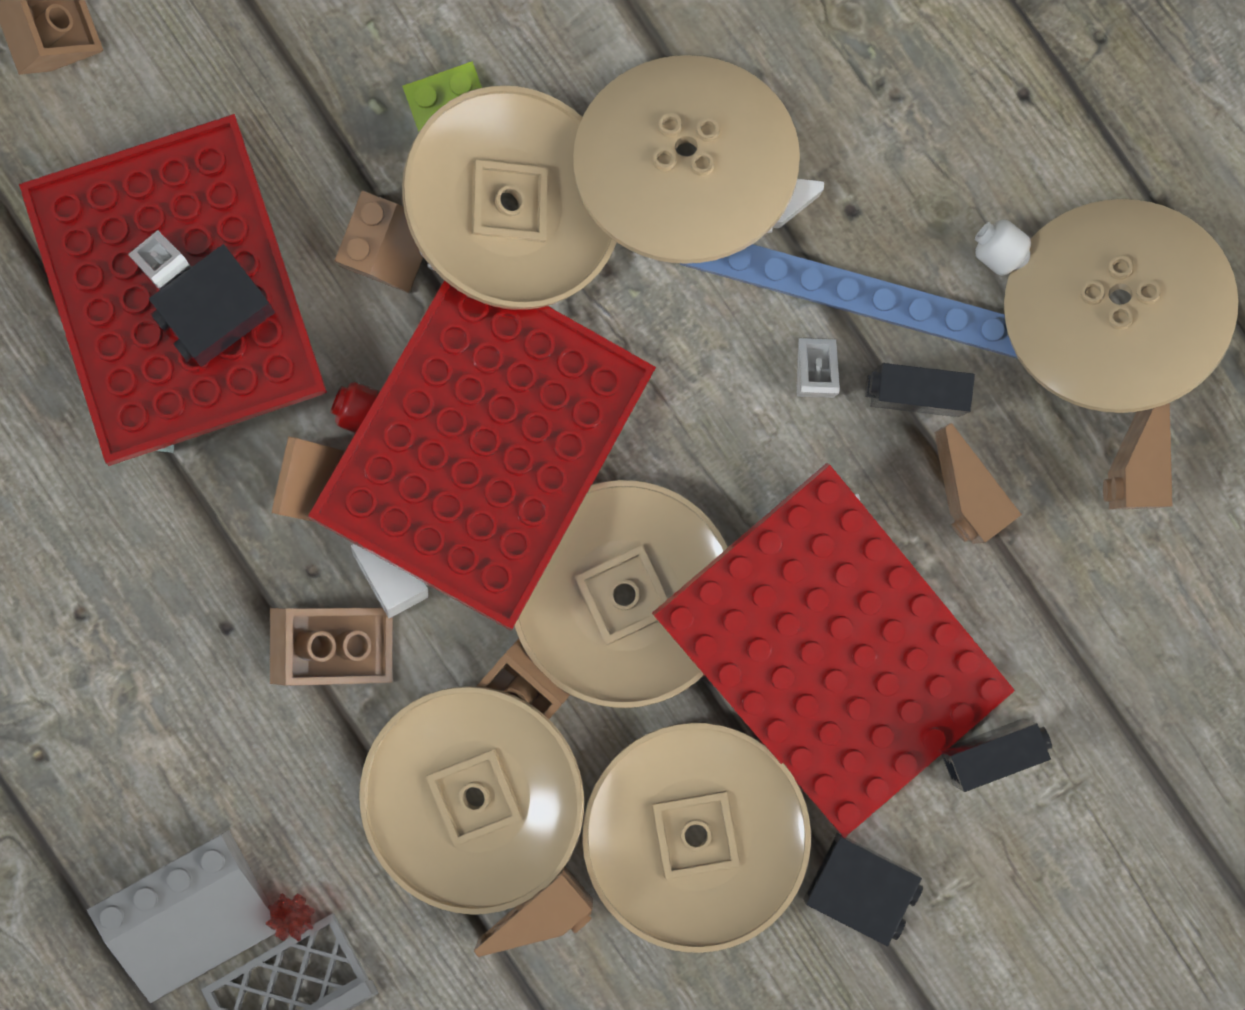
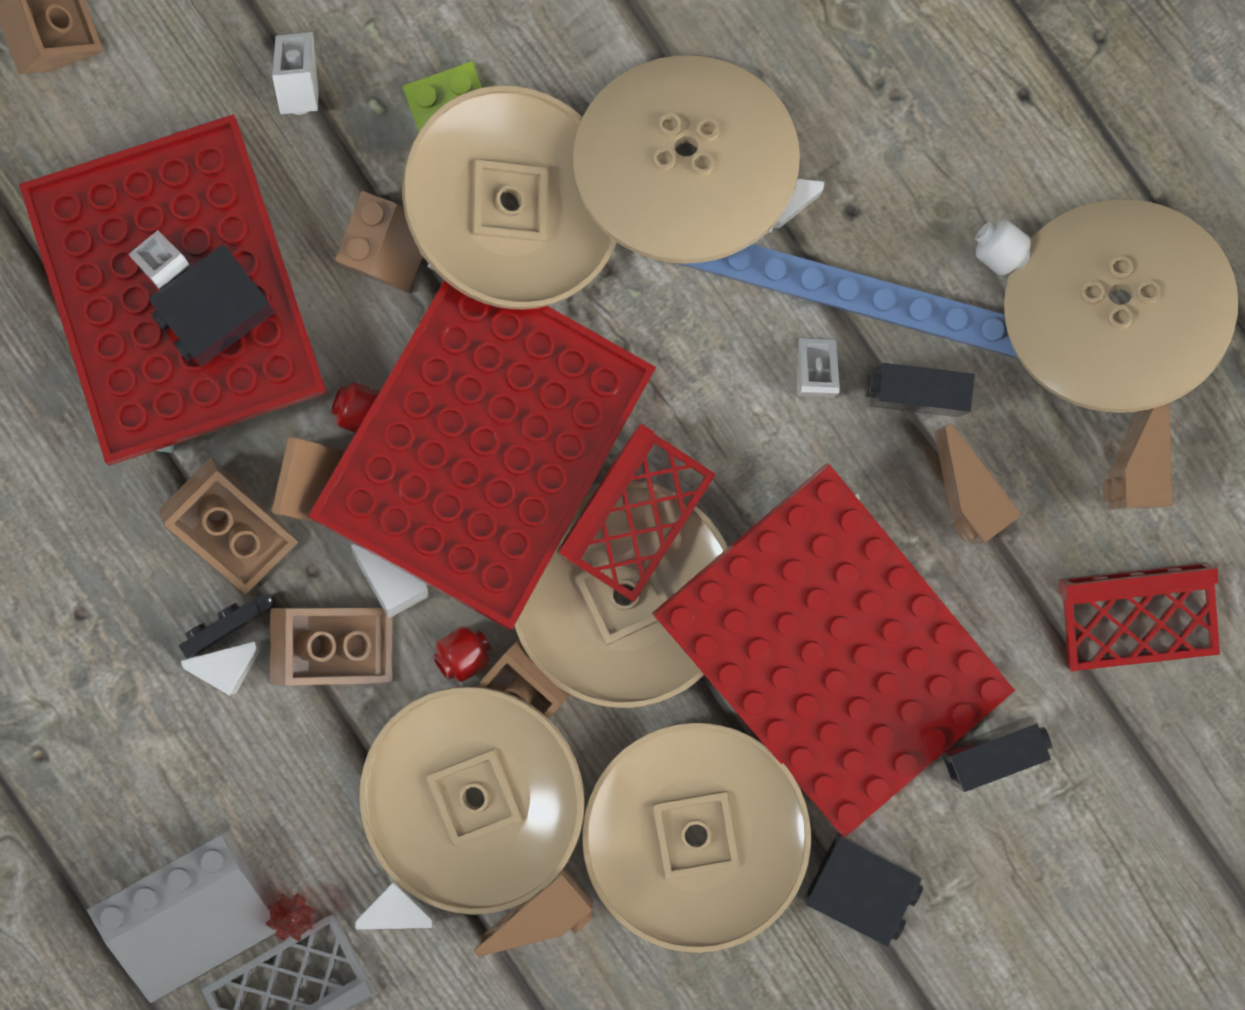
(226, 667): none -> white slope
(227, 525): none -> medium nougat slope
(230, 620): none -> black hinge
(295, 73): none -> white slope
(396, 910): none -> white slope
(461, 654): none -> red head
(607, 495): none -> red fence
(1143, 584): none -> red fence

